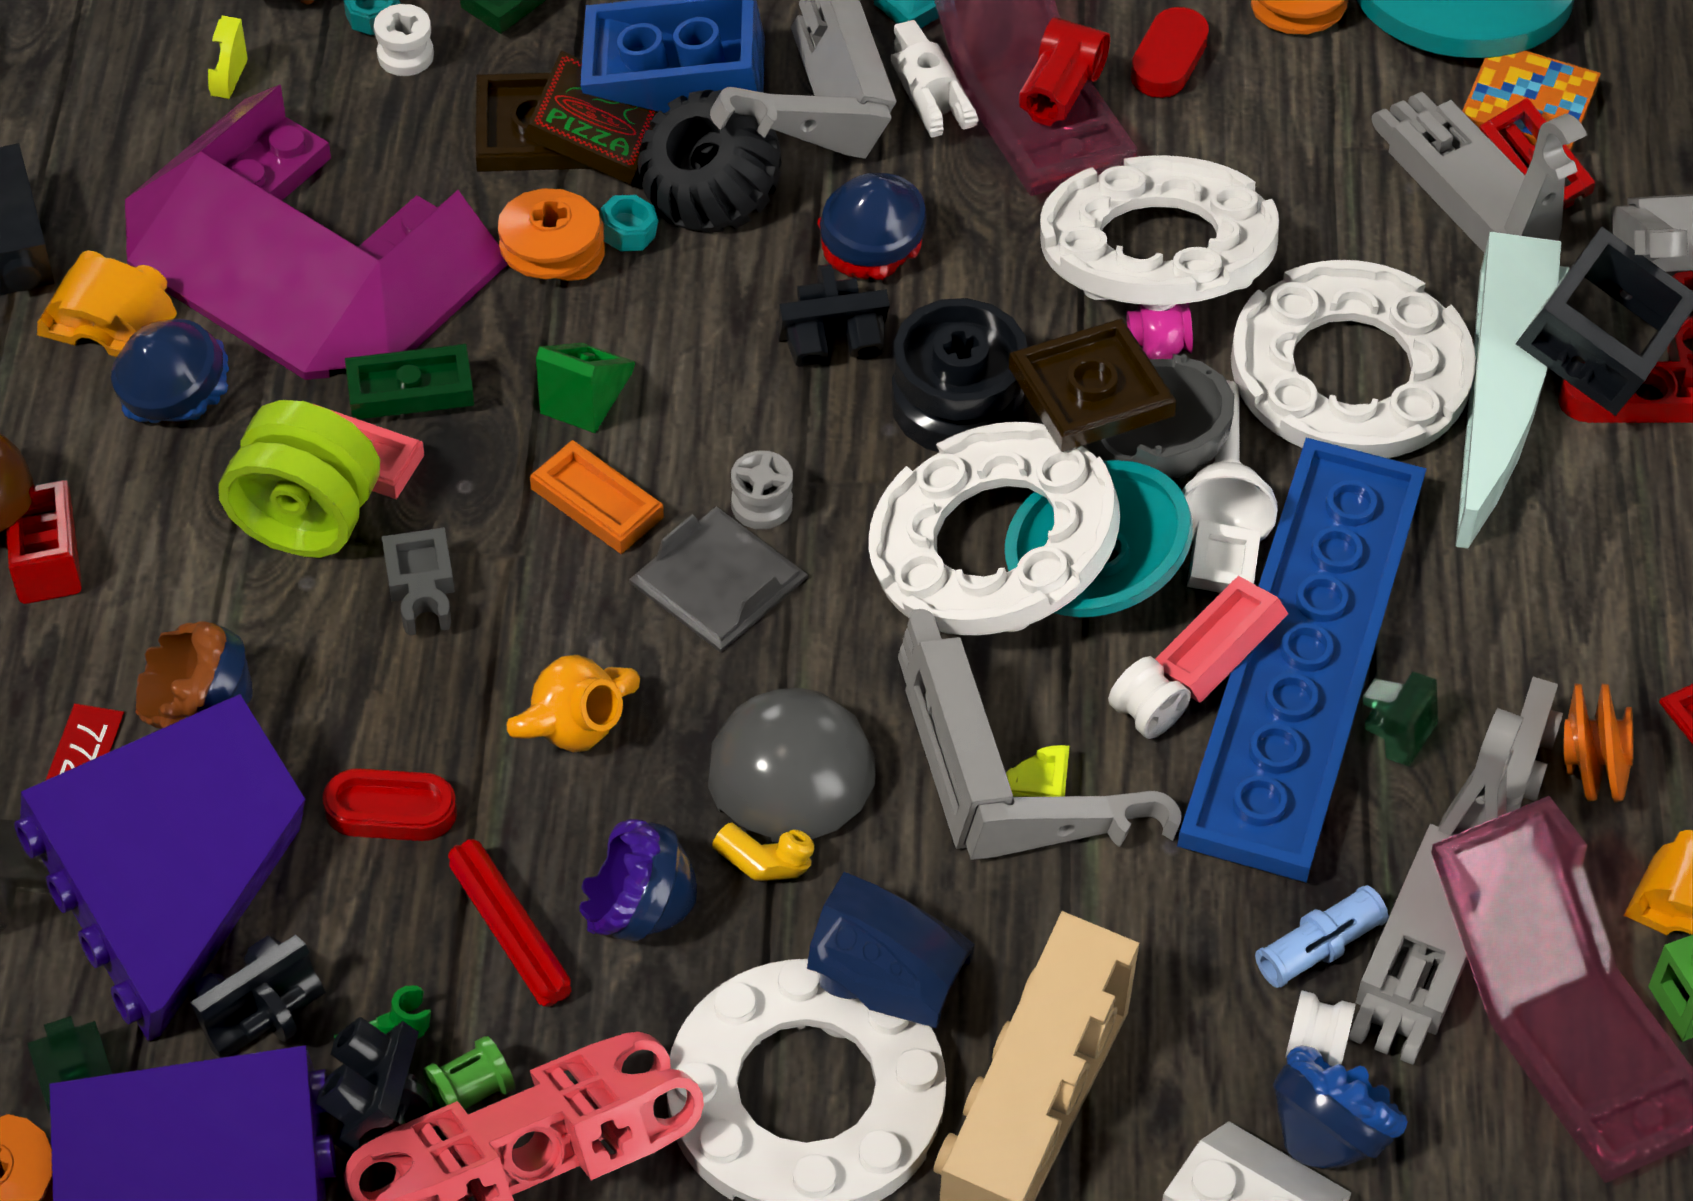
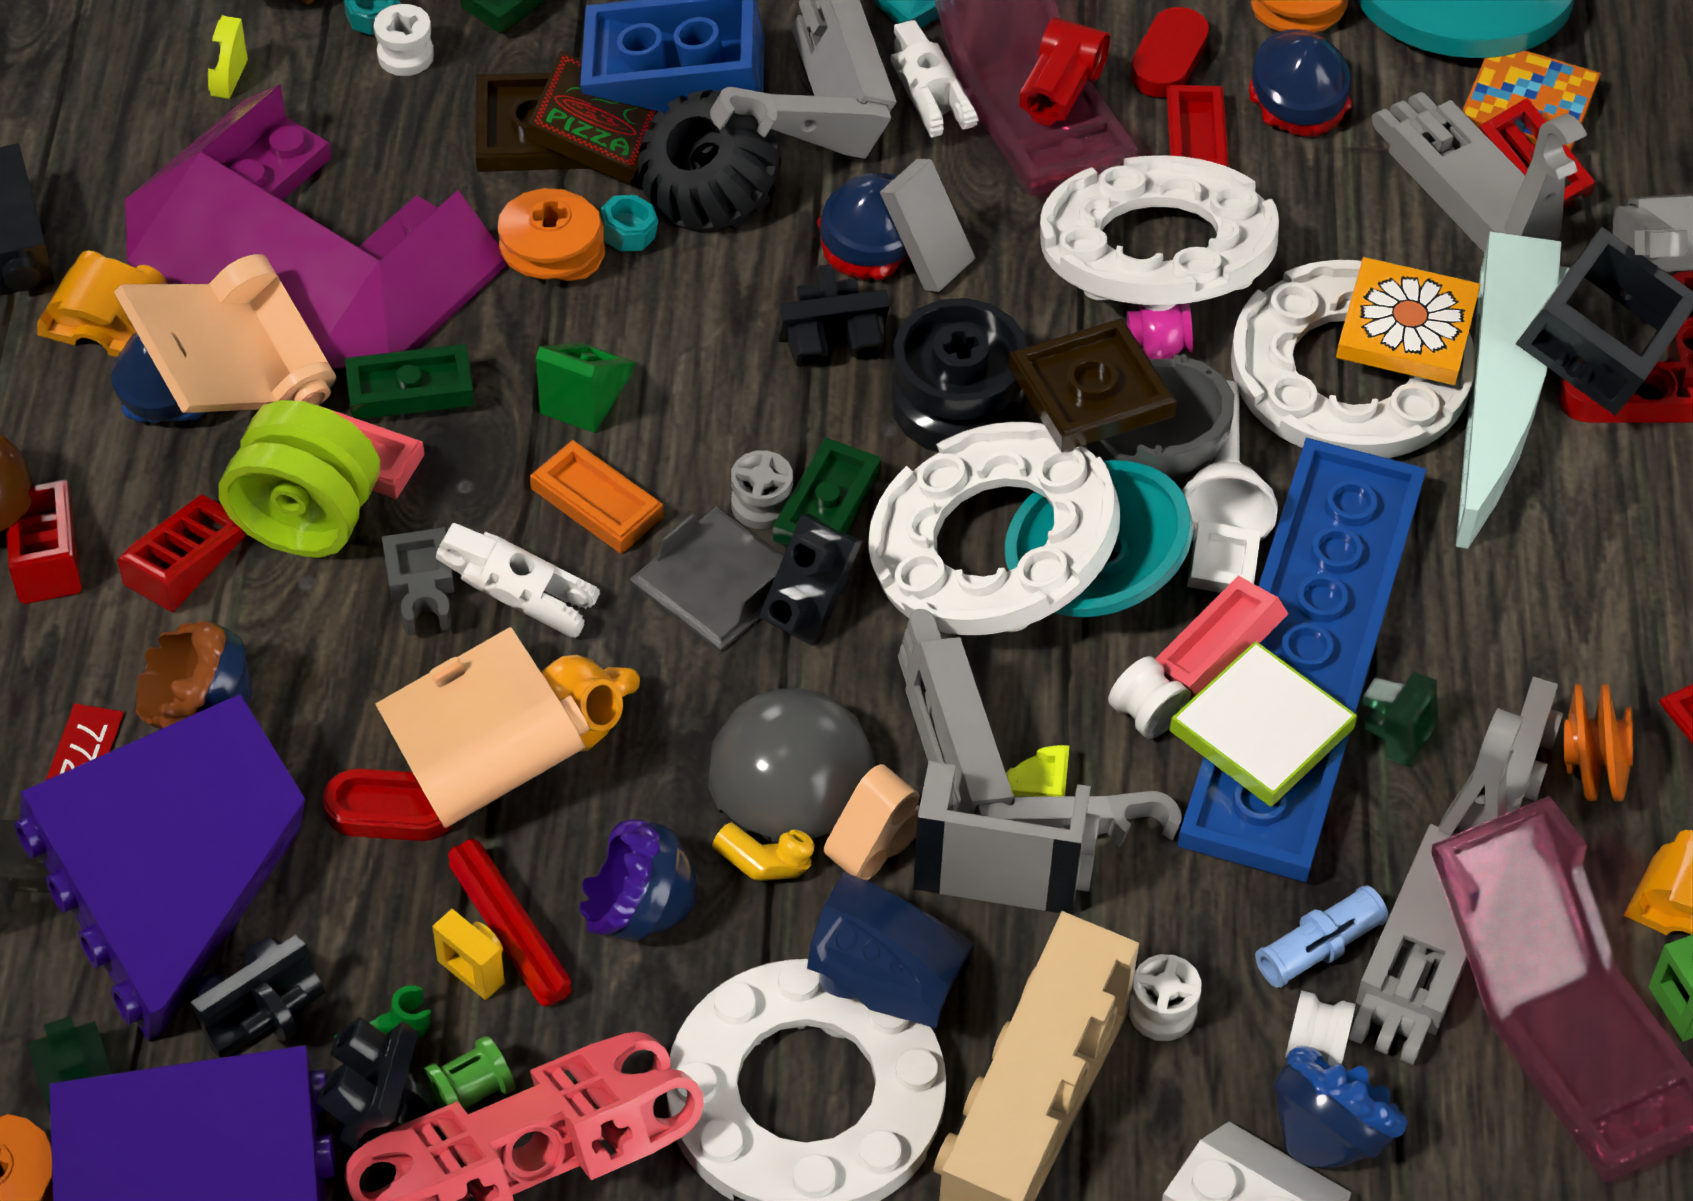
(171, 586): none -> red slope
(229, 340): none -> light nougat door
(470, 953): none -> yellow plate
(481, 726): none -> light nougat door
(517, 578): none -> white hinge
(810, 579): none -> black hips
(830, 489): none -> dark green plate
(874, 823): none -> light nougat piece
(927, 225): none -> light grey tile
(1001, 857): none -> light grey panel
(1164, 980): none -> white wheel
(1197, 122): none -> red tile
(1263, 723): none -> white tile
(1300, 83): none -> dark blue hair
(1408, 321): none -> tile

